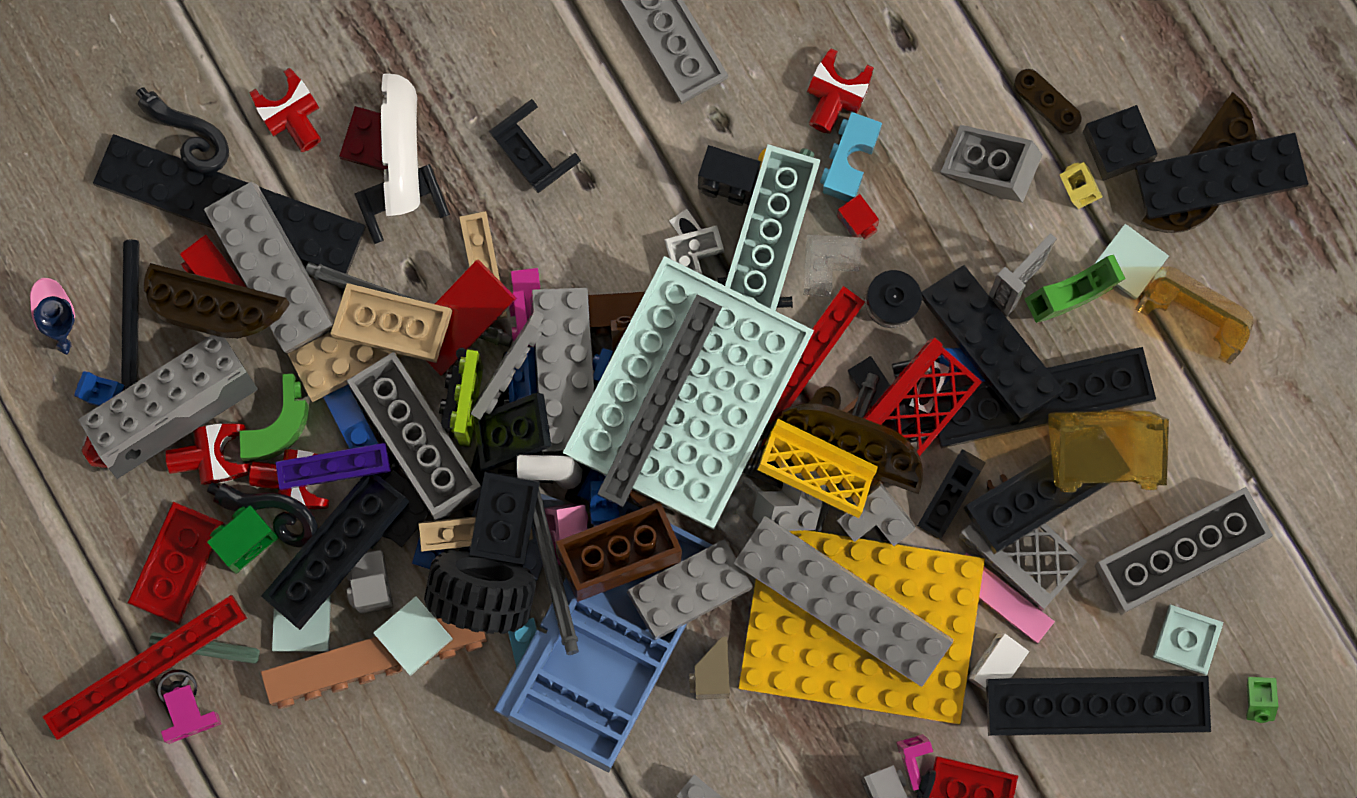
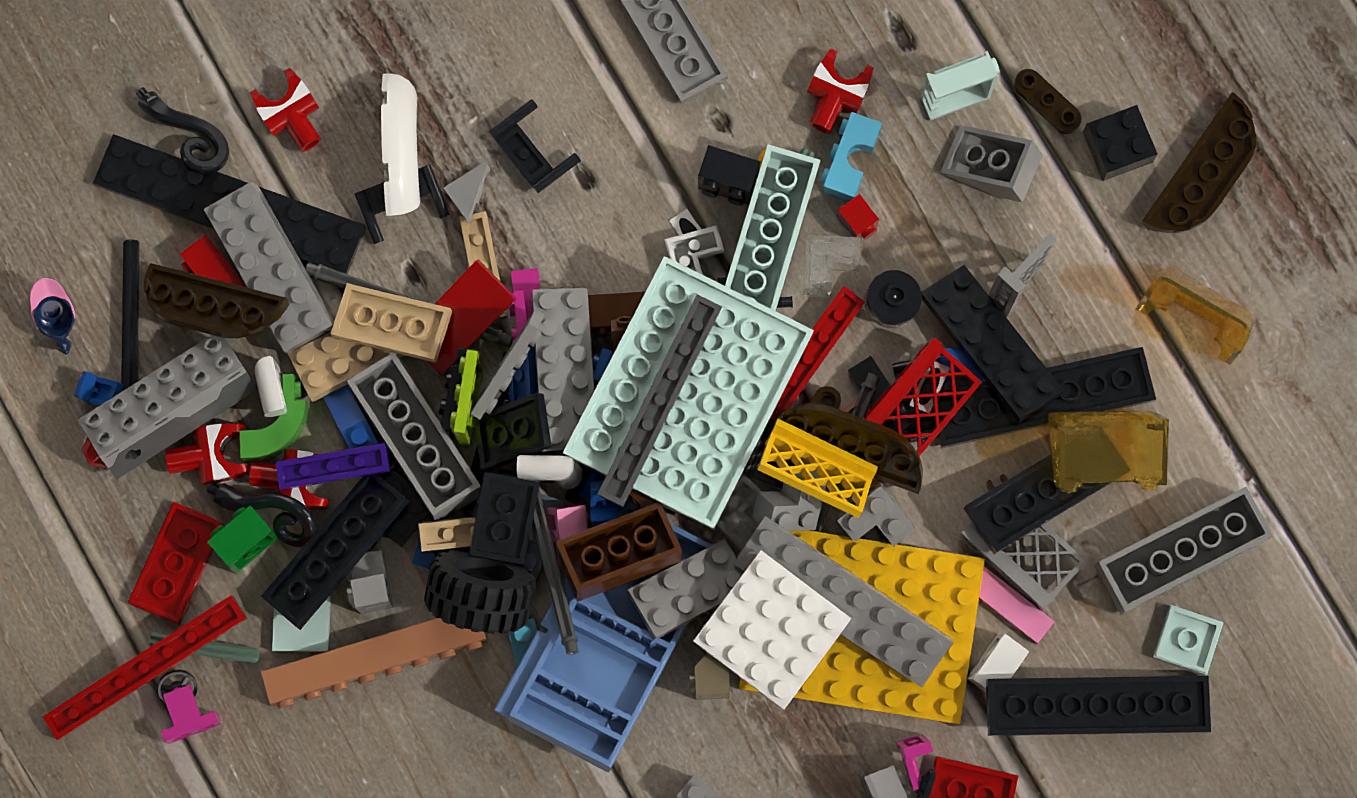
(270, 387): none -> white brick
(363, 139): dark red plate -> none
(413, 635): light aqua tile -> none
(467, 190): none -> light grey tile
(772, 630): none -> white plate
(951, 493): black slope -> none
(959, 85): none -> light aqua window
(1075, 291): bright green arch -> none
(1085, 194): light yellow brick -> none
(1136, 258): light aqua tile -> none
(1221, 176): black plate -> none
(1262, 699): bright green bracket -> none

